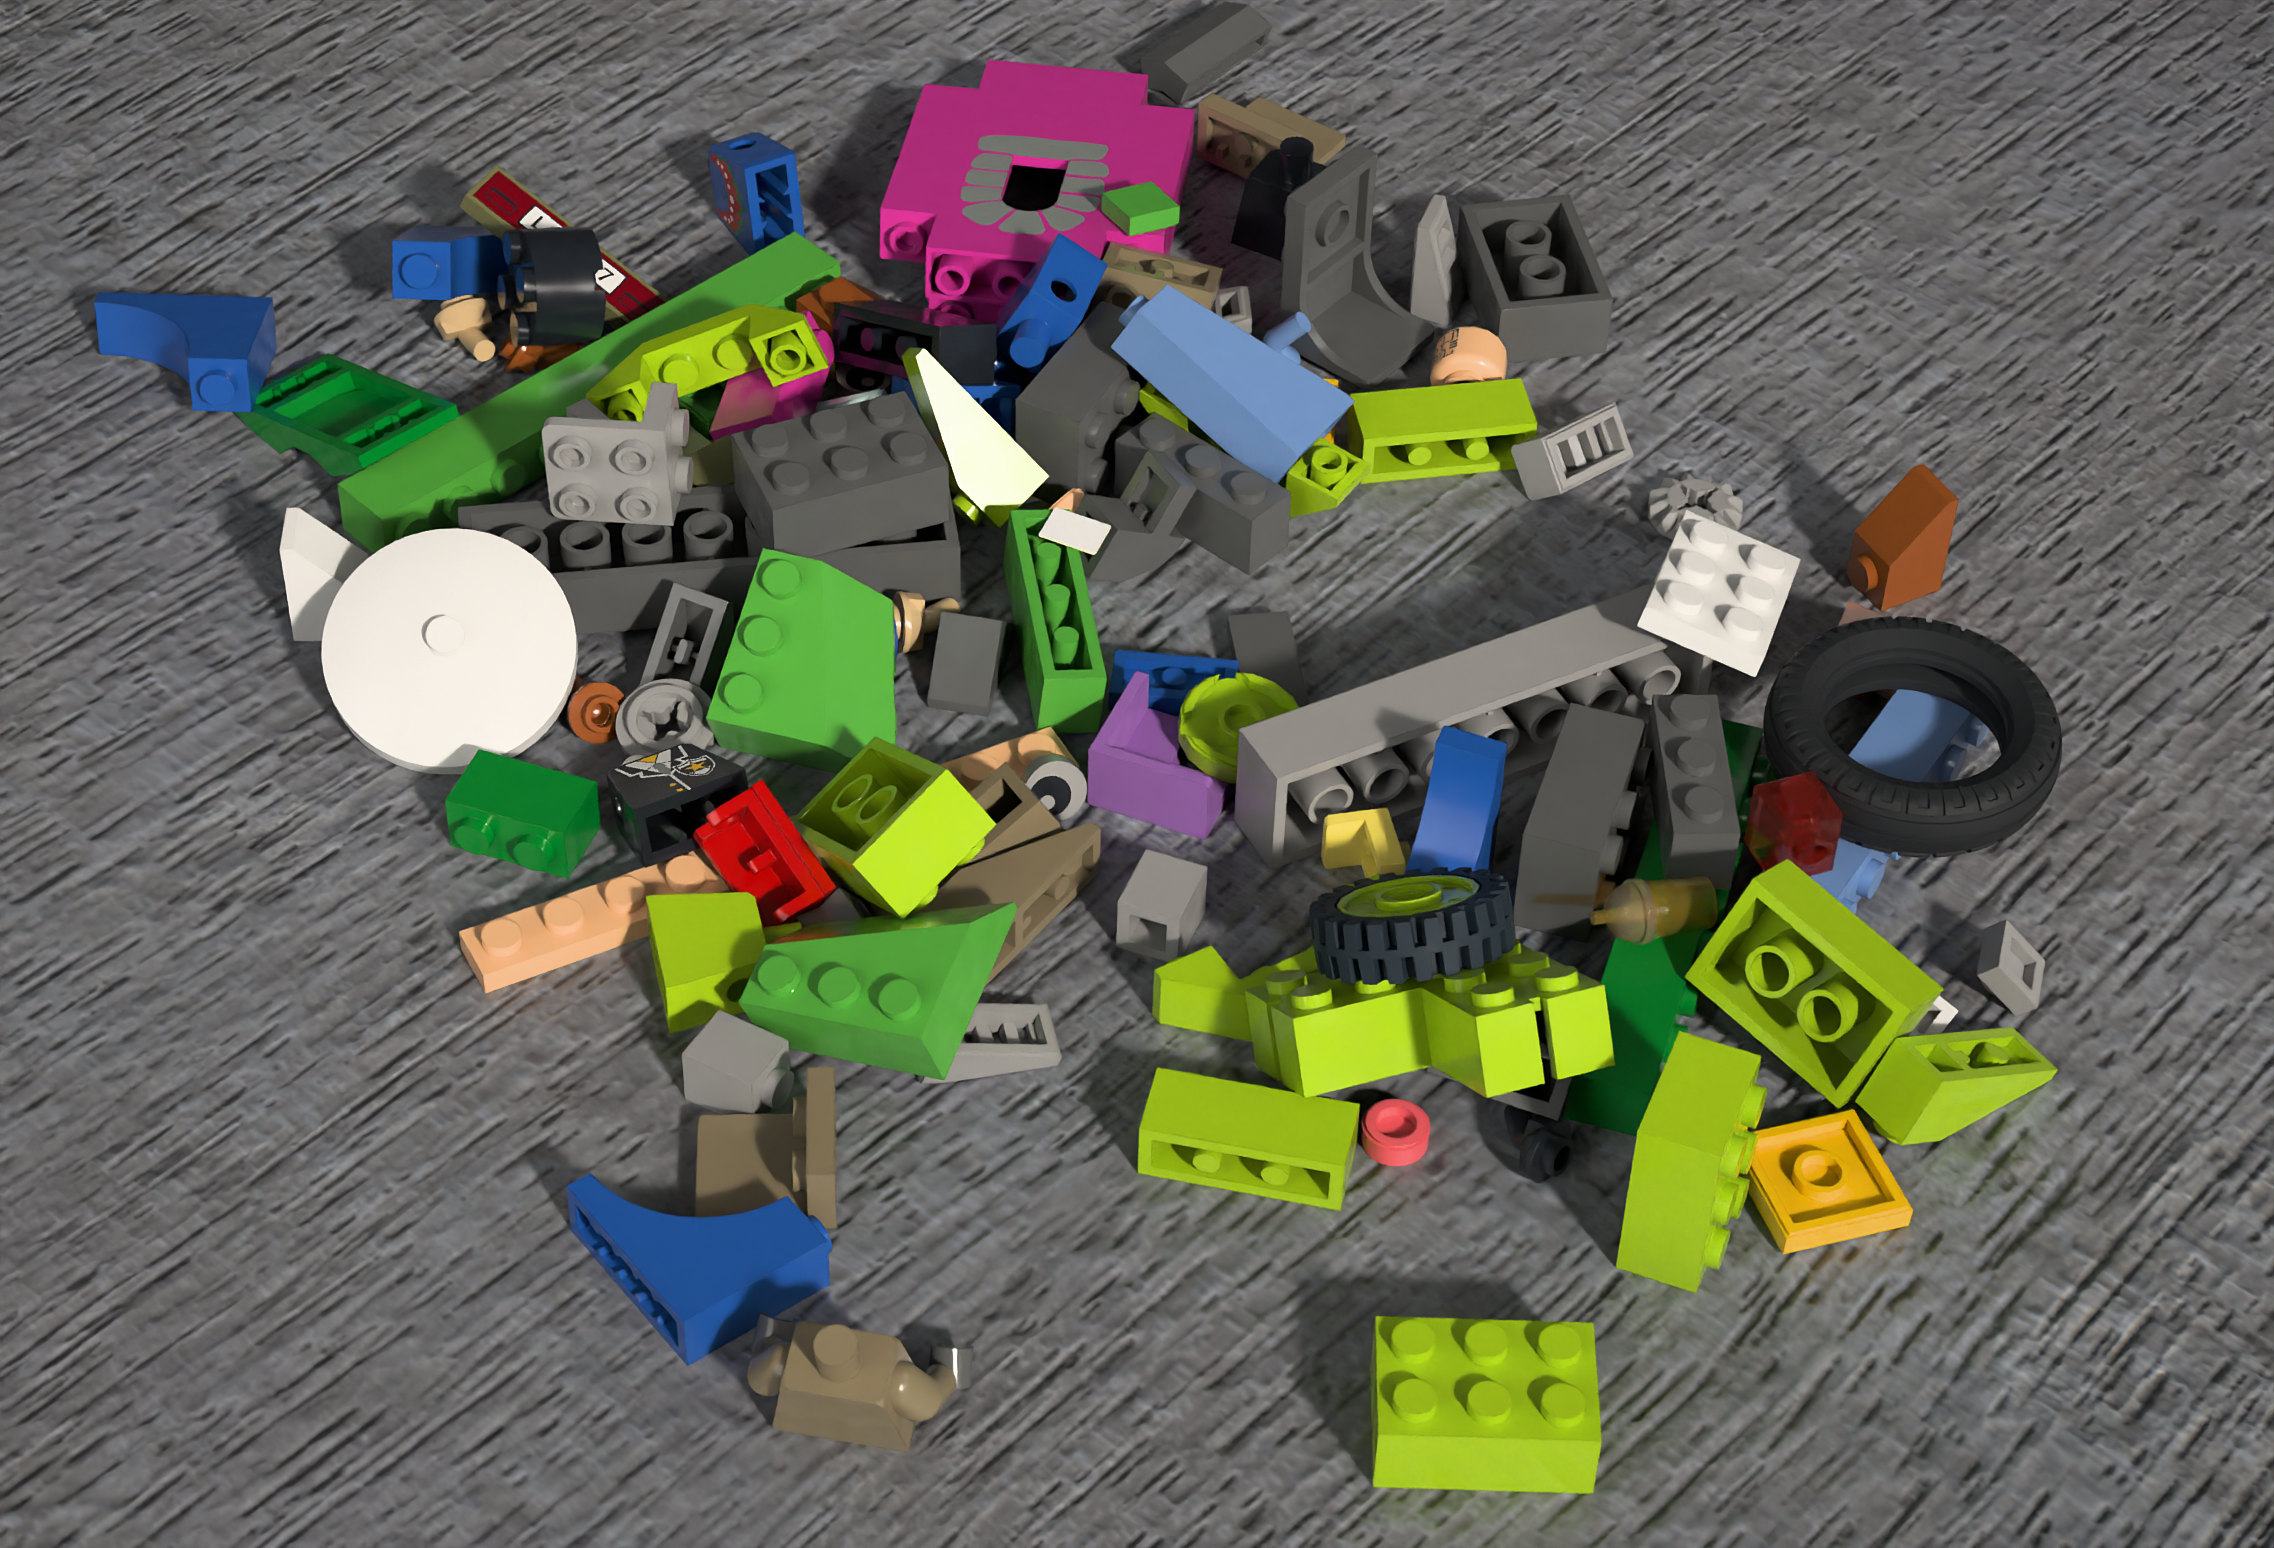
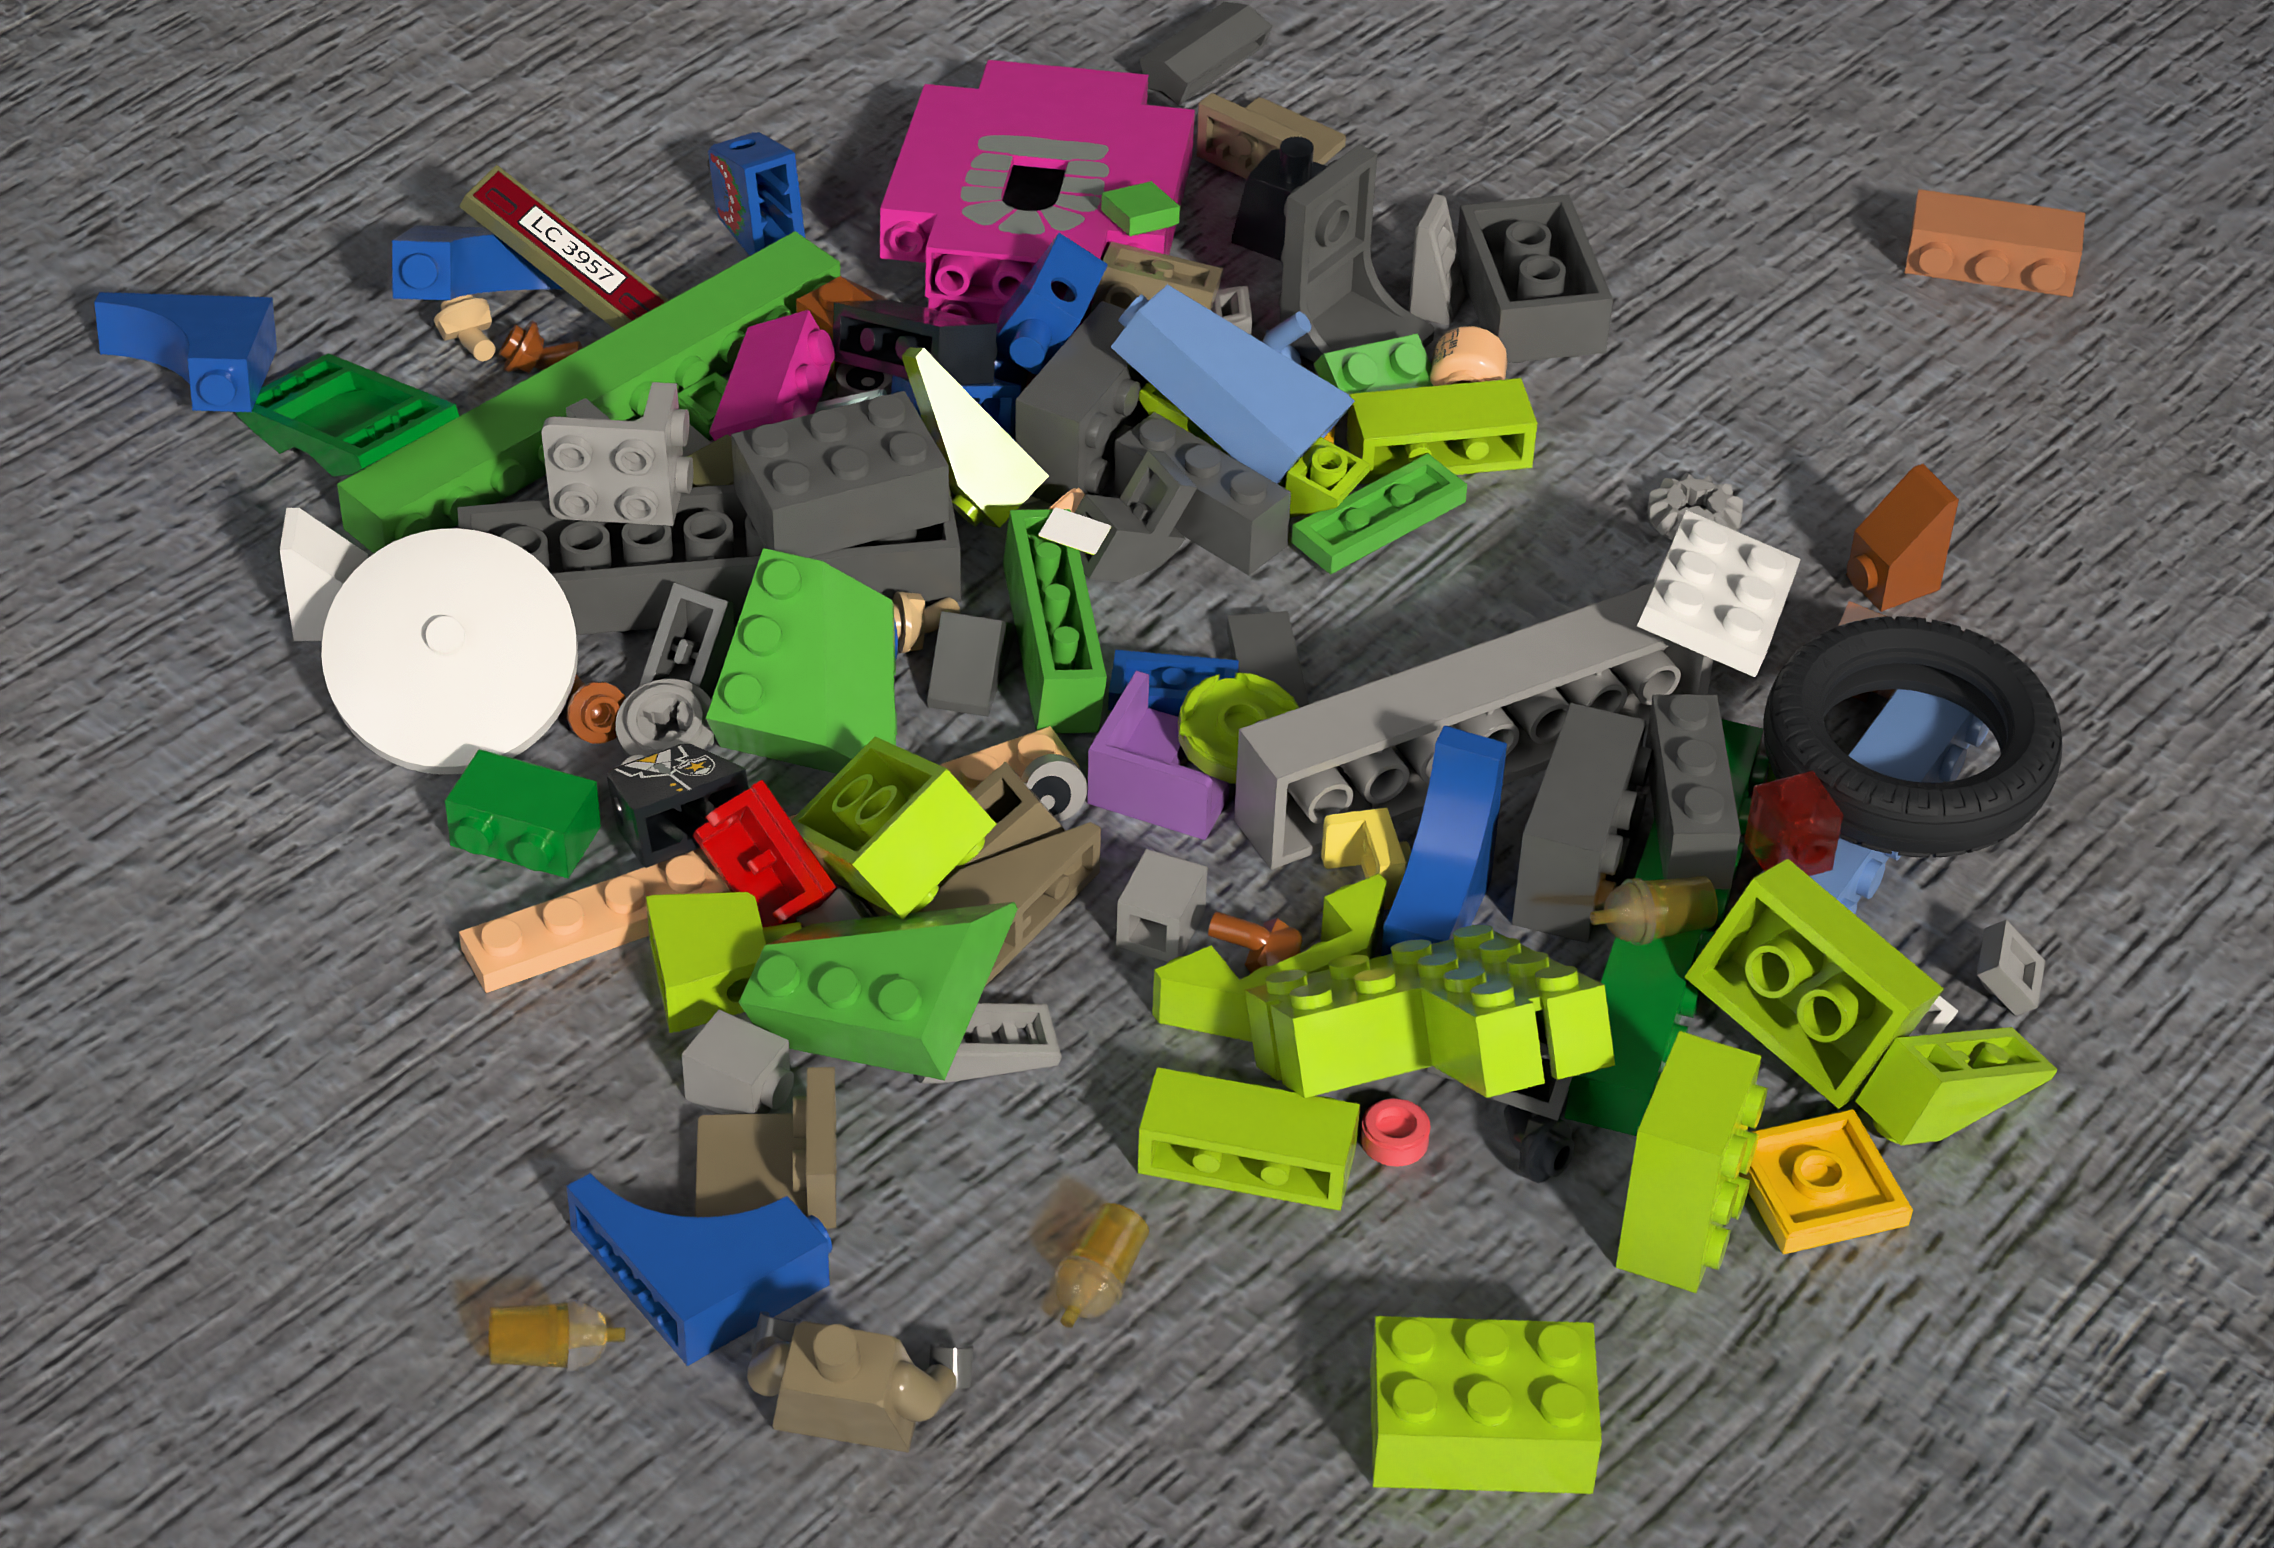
(549, 1335): none -> clear yellow piece
(552, 286): black brick -> none
(711, 354): lime slope -> none
(1100, 1263): none -> piece
(1267, 943): none -> dark orange plate
(1377, 366): none -> bright green plate
(1379, 513): none -> bright green plate
(1412, 925): black wheel -> none
(1542, 464): light grey slope -> none
(1995, 243): none -> nougat brick

